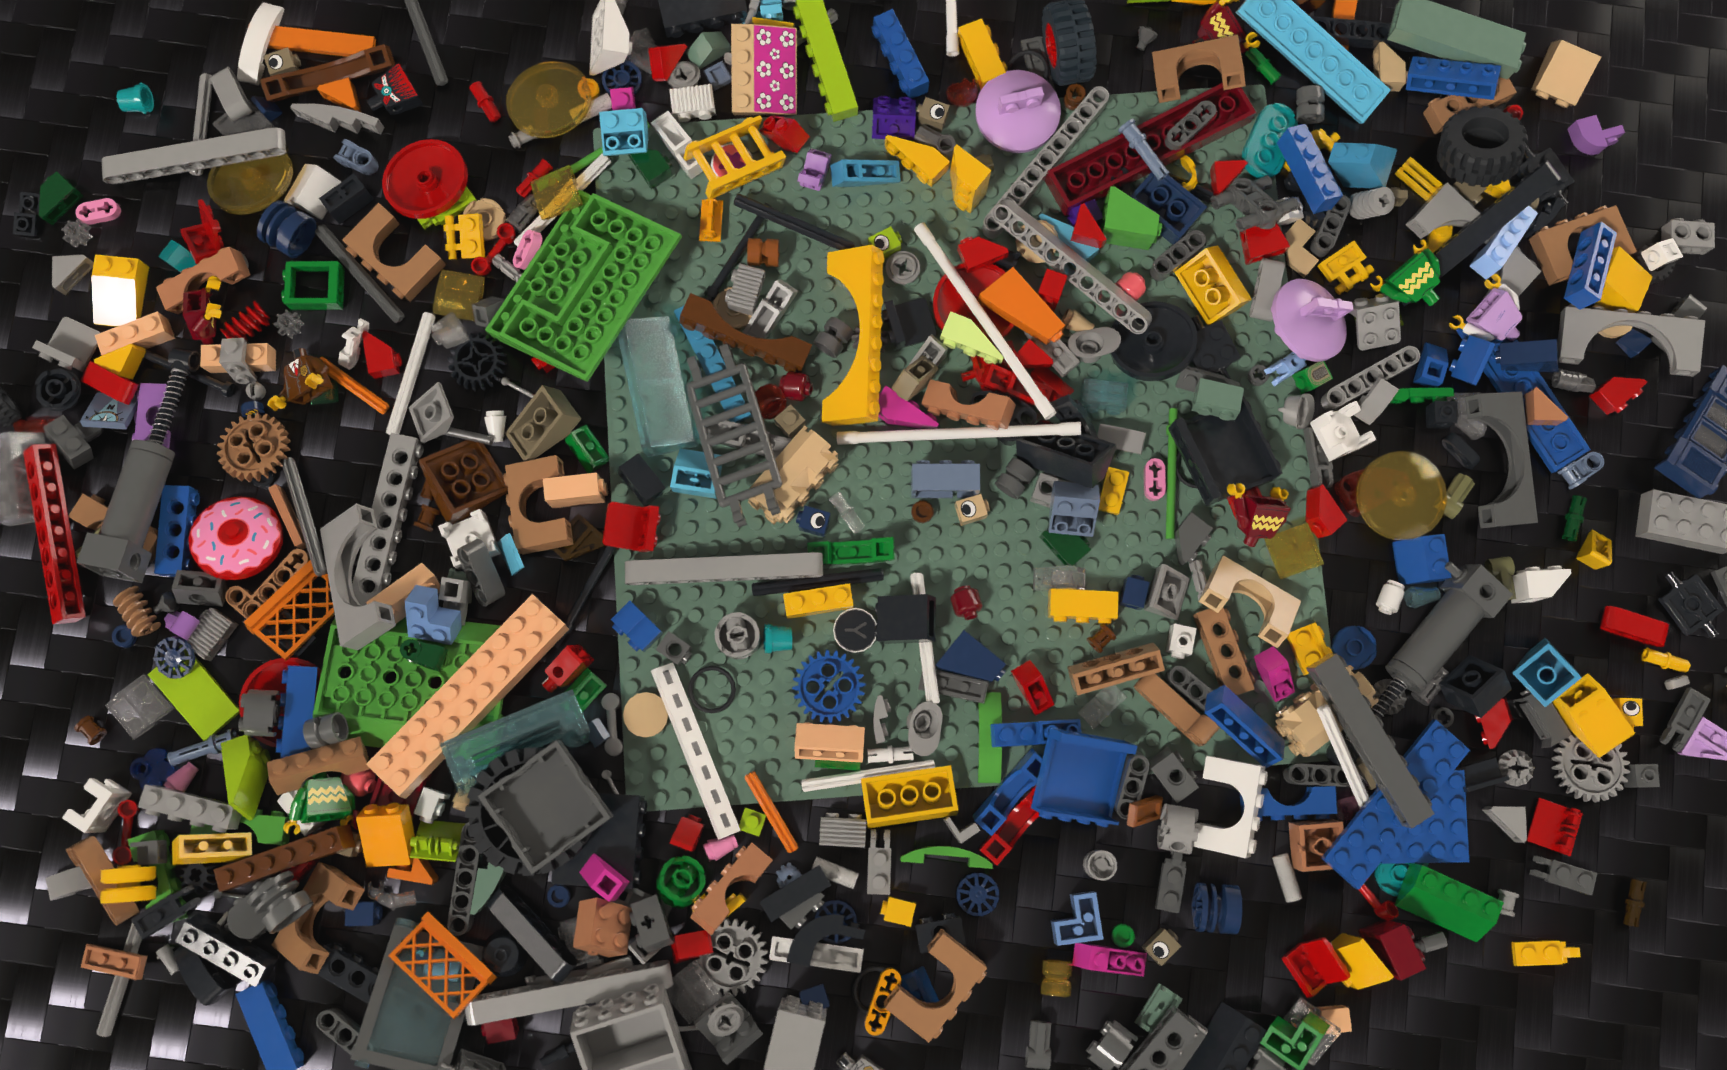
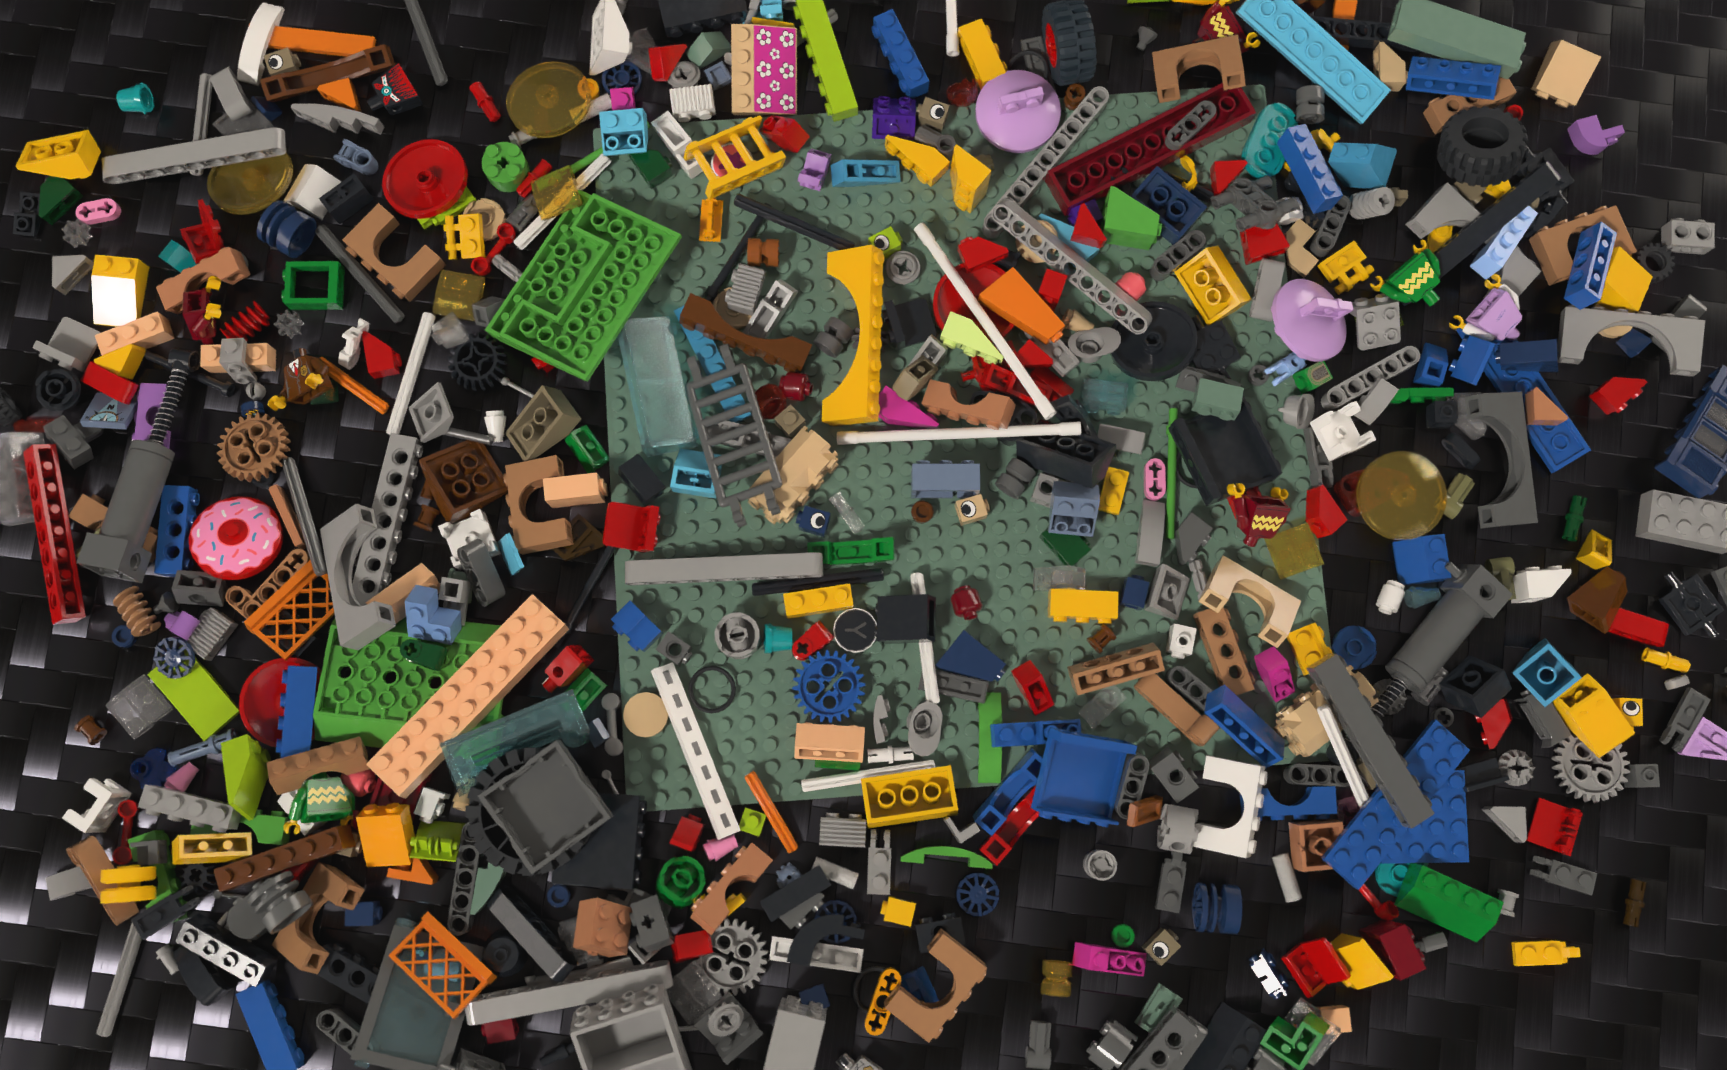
(61, 156): none -> yellow slope
(114, 961): nougat tile -> none
(260, 712): dark grey brick -> none
(326, 729): dark grey wheel -> none
(391, 900): clear piece -> none
(505, 166): none -> bright green brick
(527, 249): bright pink beam -> none
(603, 878): dark pink slope -> none
(814, 638): none -> red piece
(1084, 924): medium blue brick -> none
(1138, 141): sand blue pin -> none
(1150, 533): none -> light grey slope
(1263, 65): green axle -> none
(1266, 965): none -> hinge
(1421, 176): yellow tile -> none
(1572, 381): flat silver hinge -> none
(1579, 471): sand blue piece -> none
(1599, 599): none -> reddish brown slope
(1661, 254): white bracket -> none

